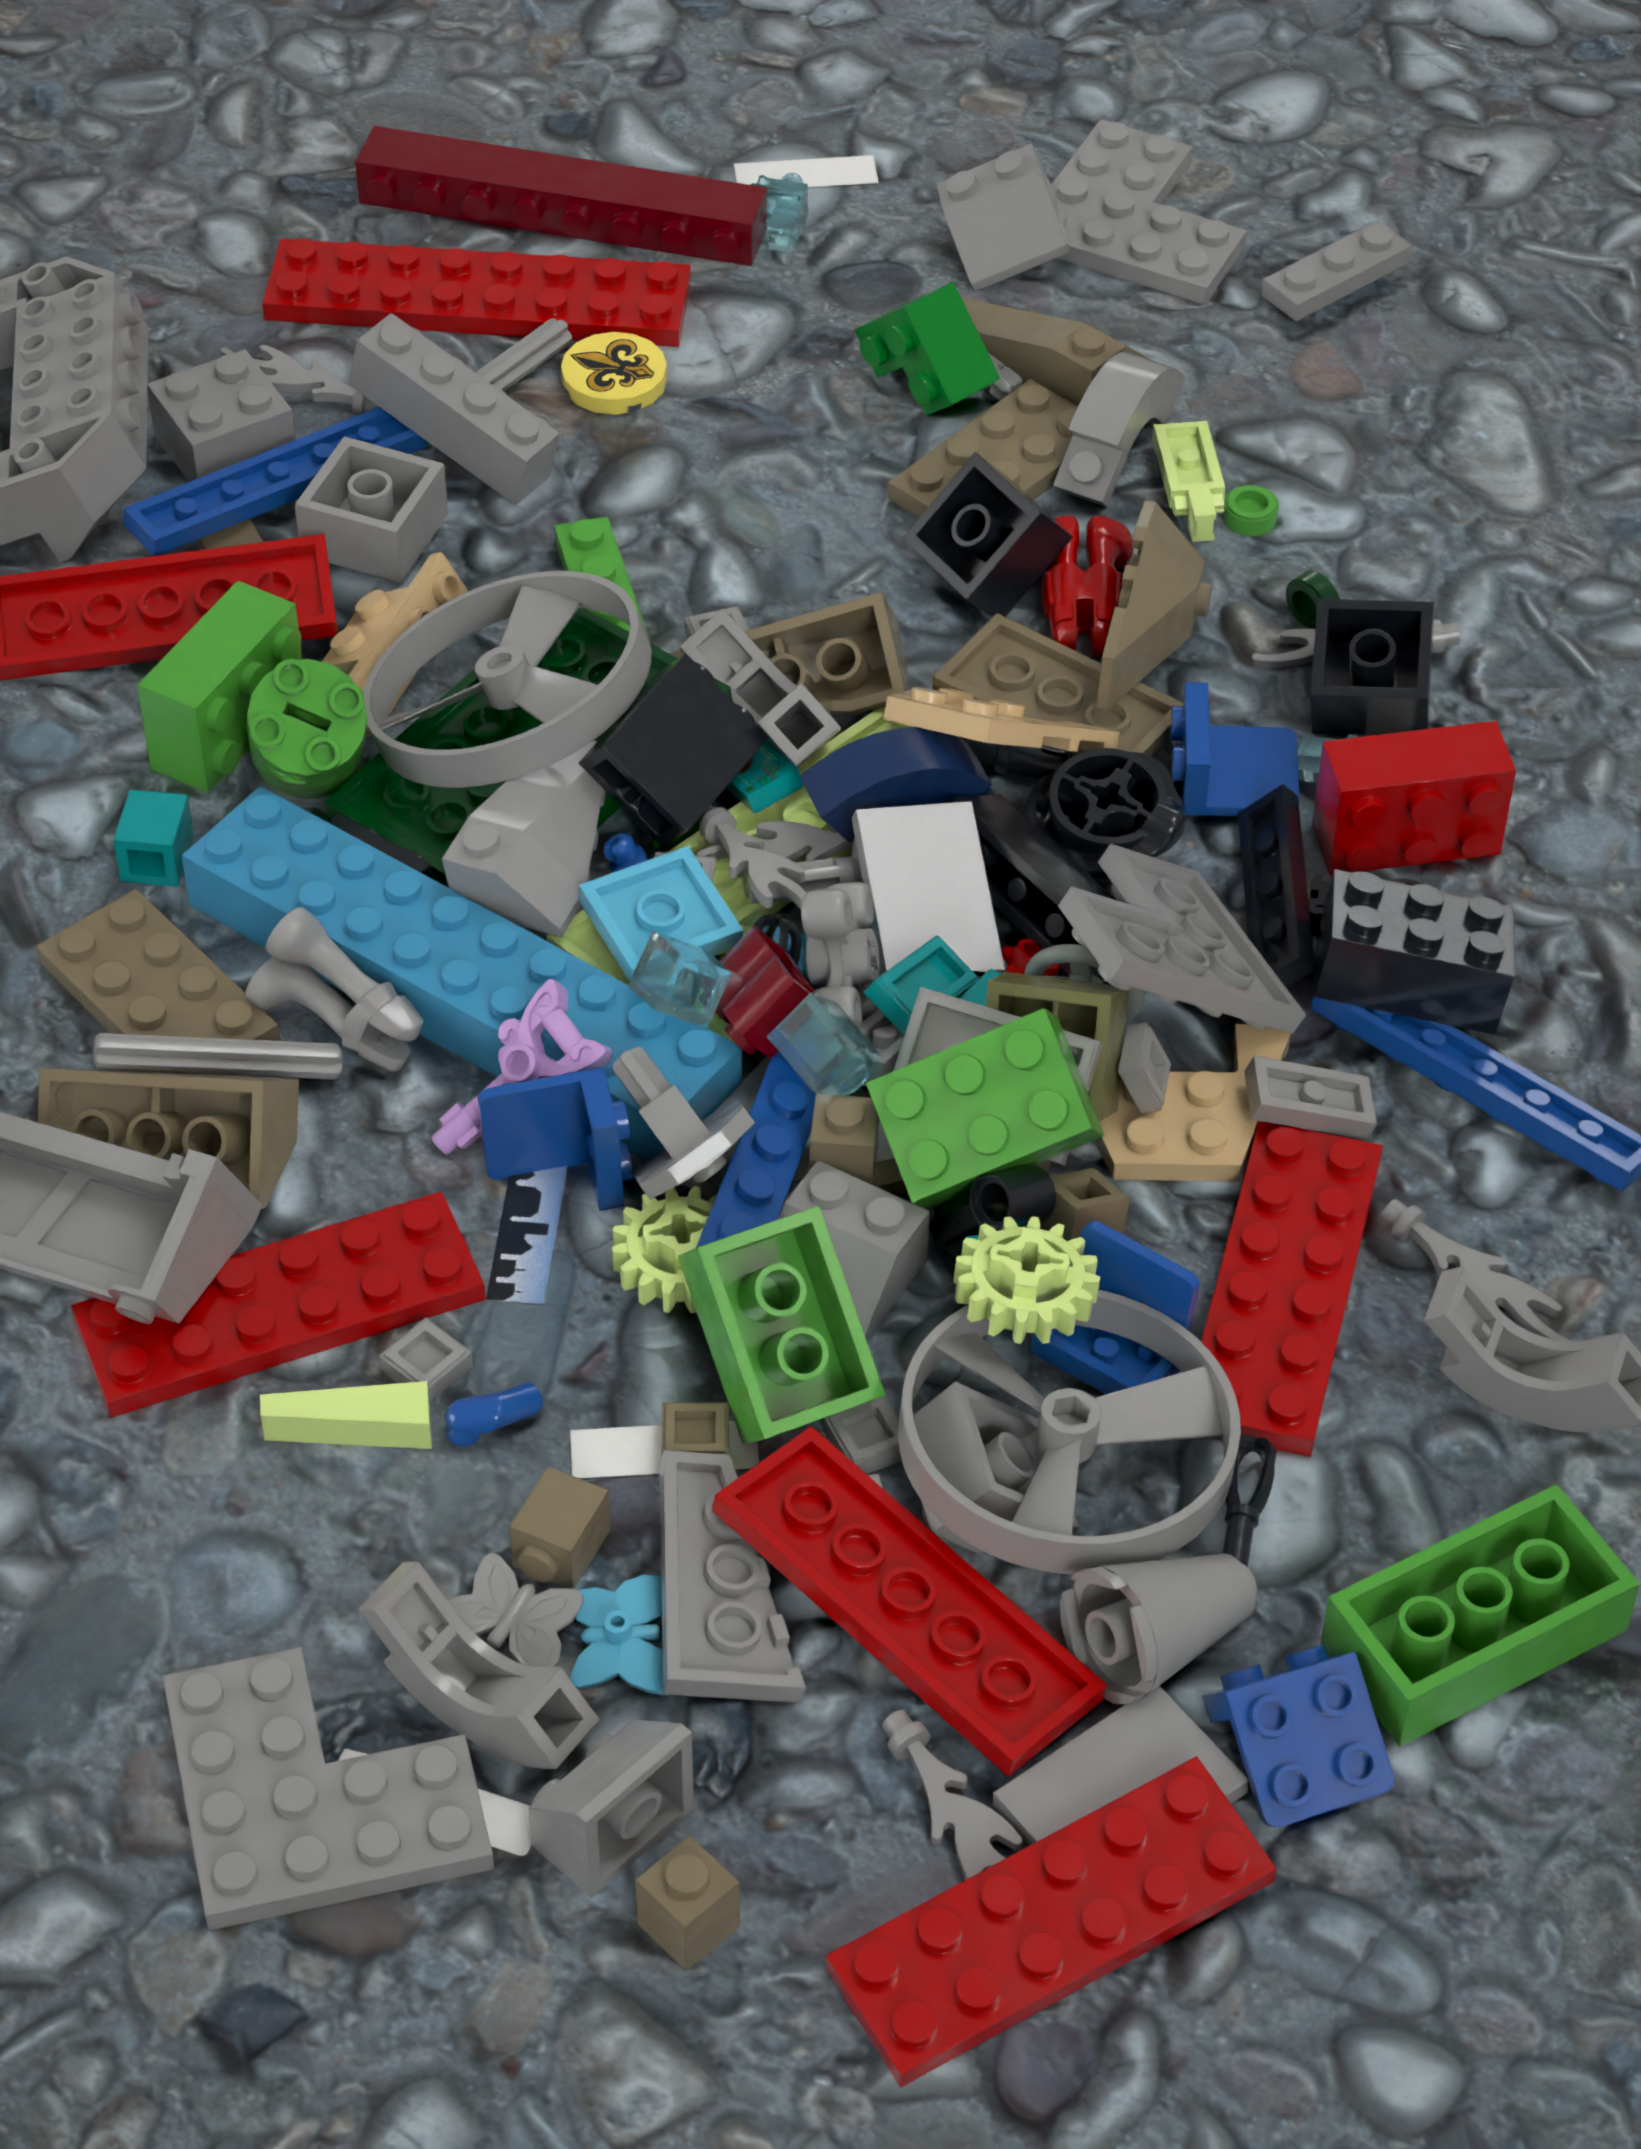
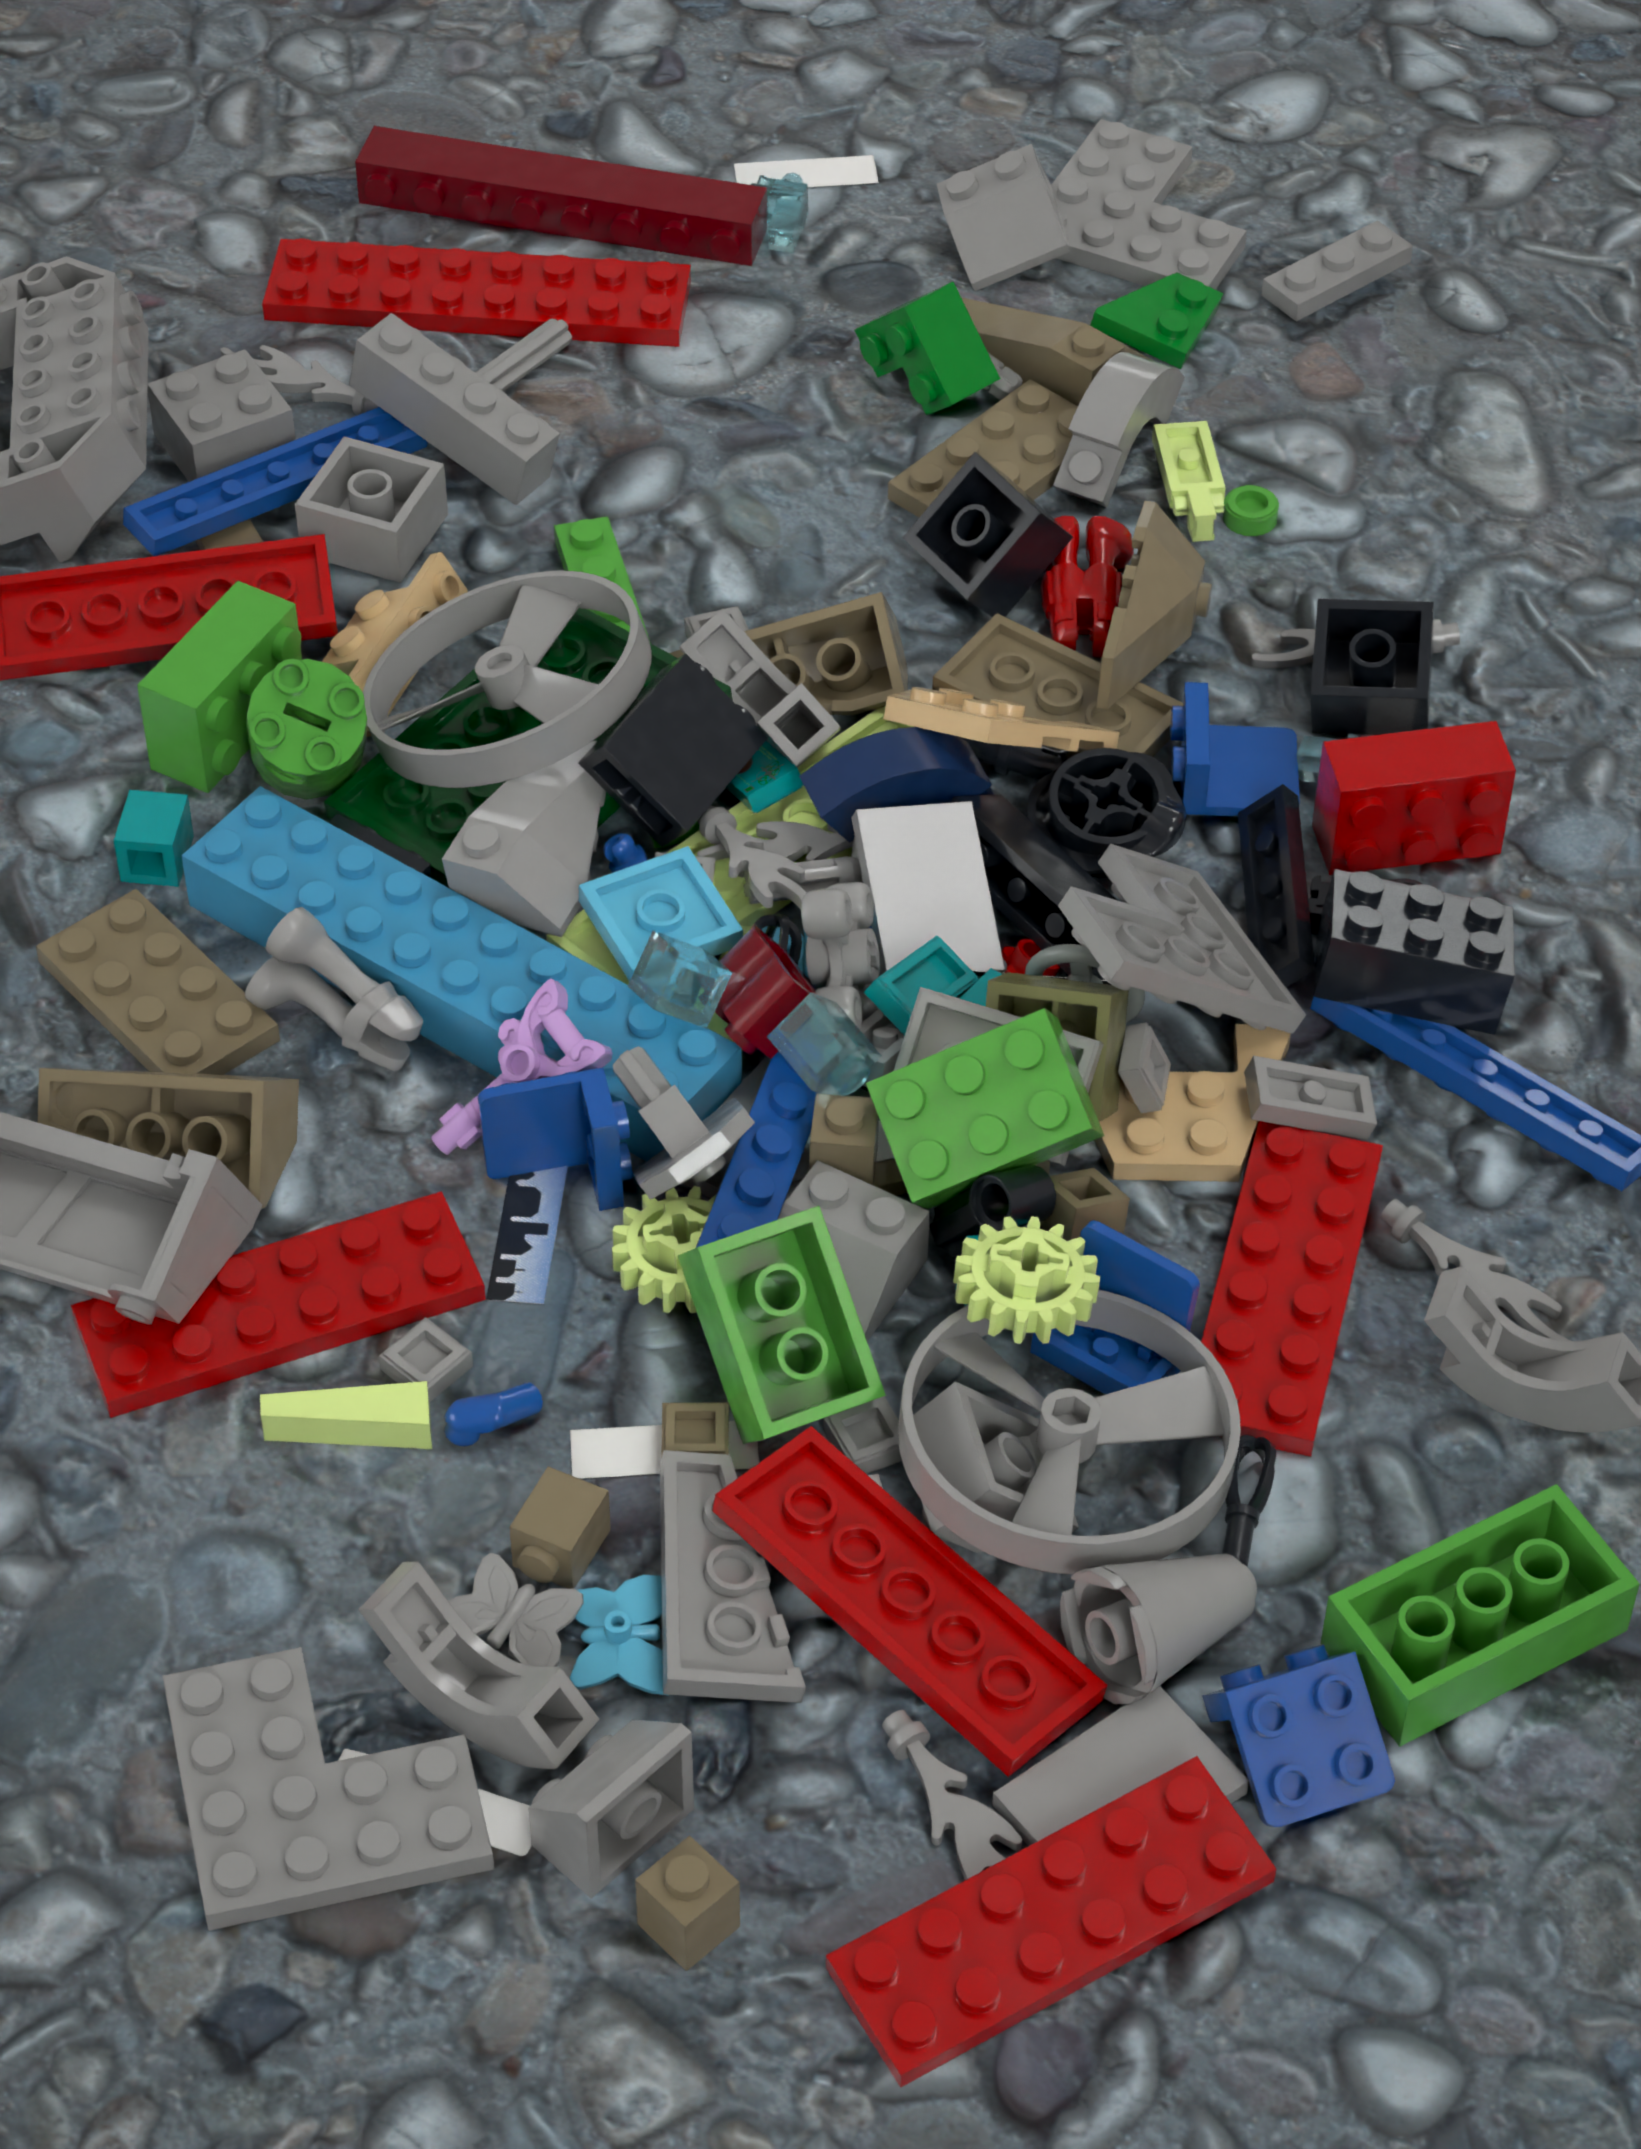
(217, 1056): light grey axle -> none
(614, 372): light yellow tile -> none
(1161, 317): none -> green wing
(1303, 596): dark green tile -> none

